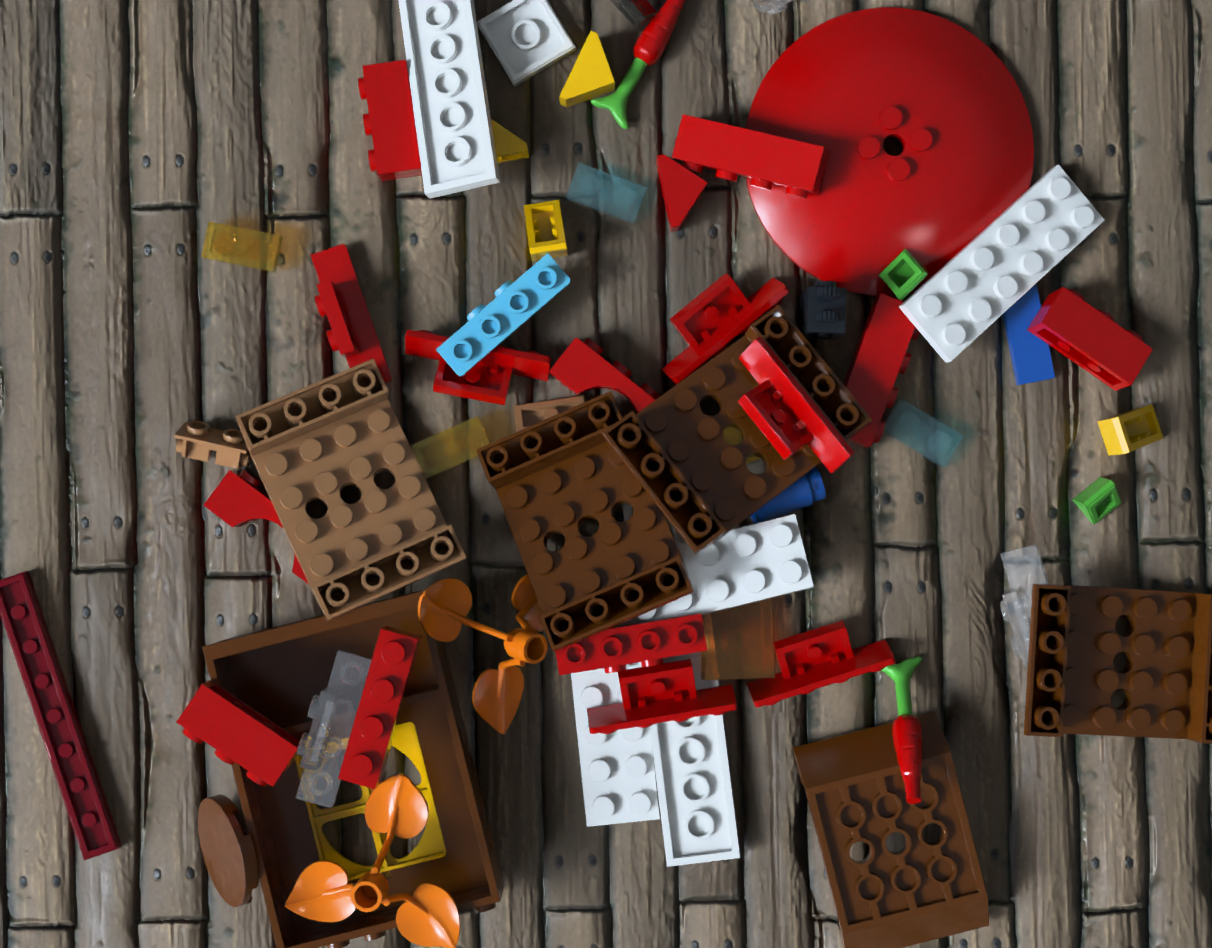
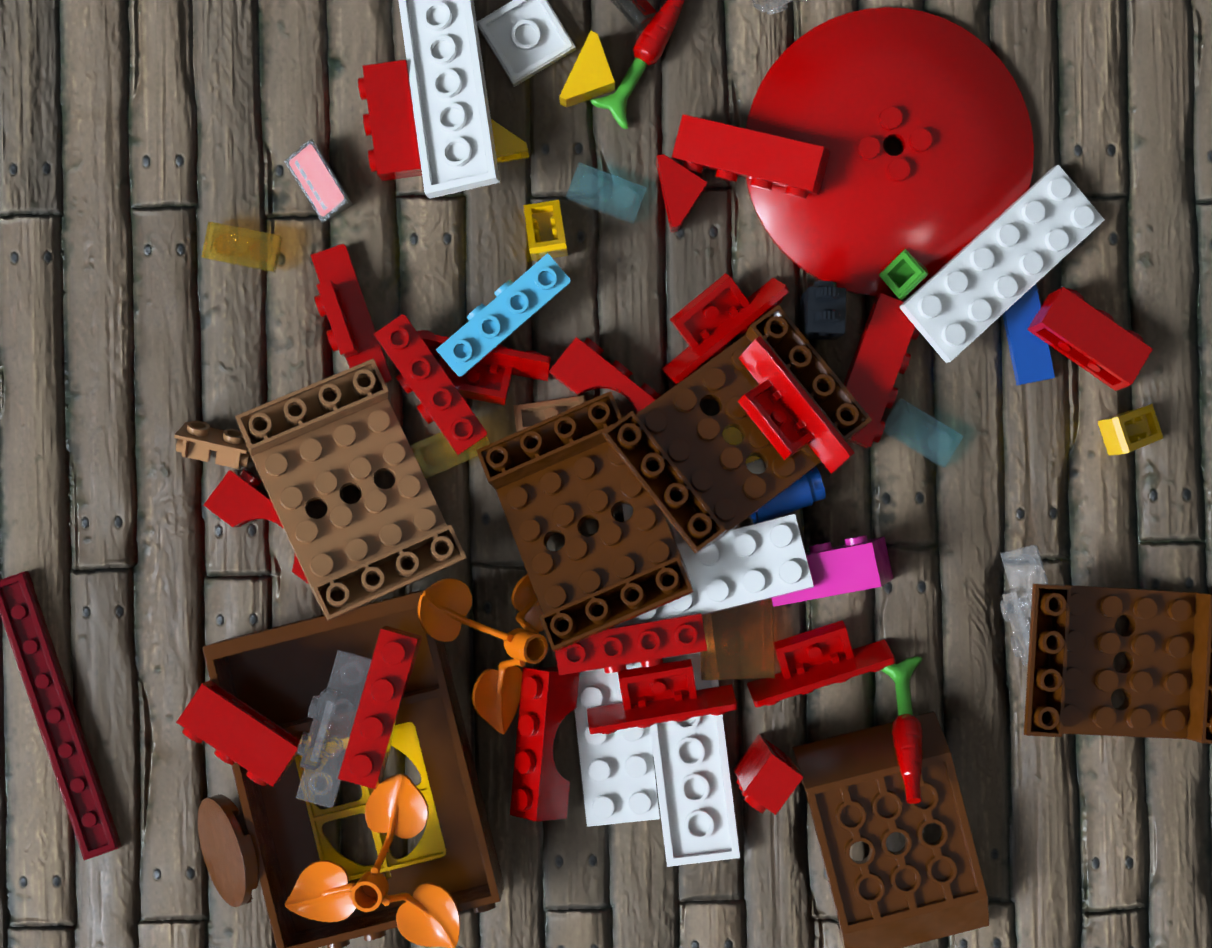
(318, 181): none -> slope
(431, 384): none -> red bracket
(537, 786): none -> red arch
(766, 776): none -> red brick
(843, 569): none -> dark pink wedge
(1098, 499): bright green slope -> none

